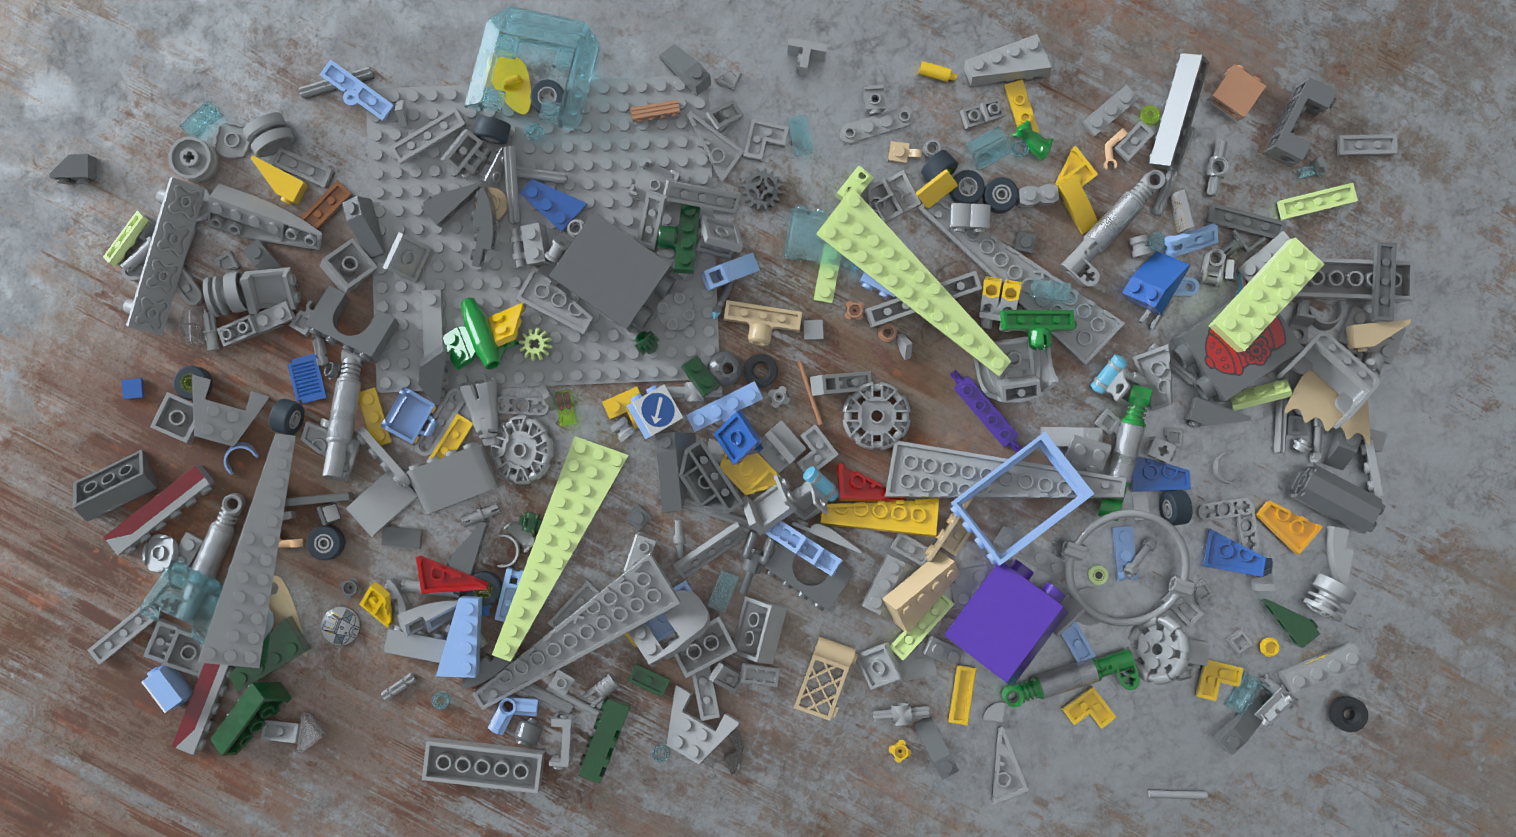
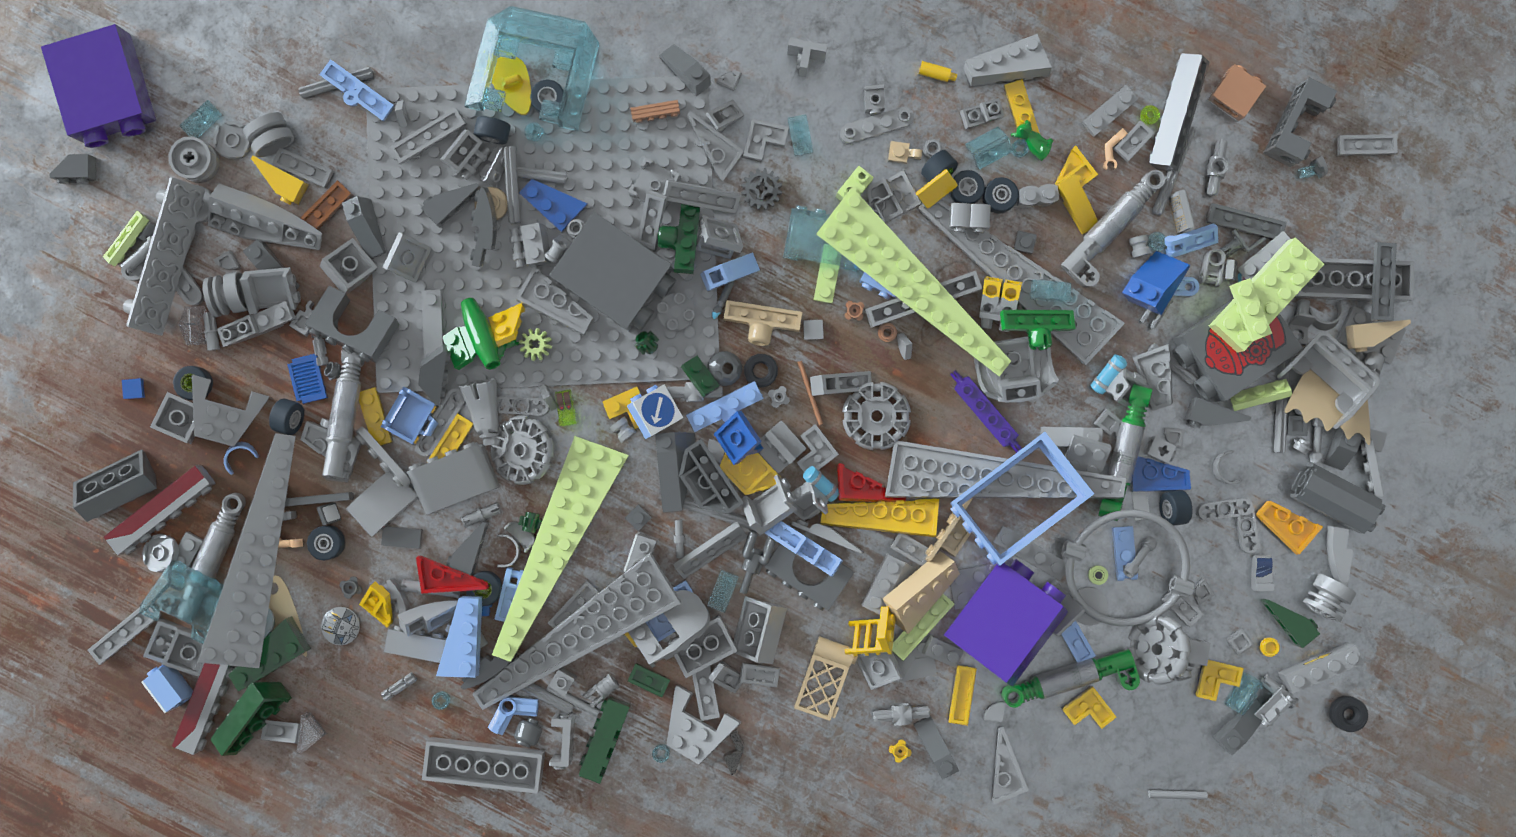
(99, 85): none -> dark purple brick
(884, 635): none -> yellow plate
(1231, 556): blue wing -> none
(1250, 309): none -> yellowish green plate
(1317, 201): yellowish green plate -> none

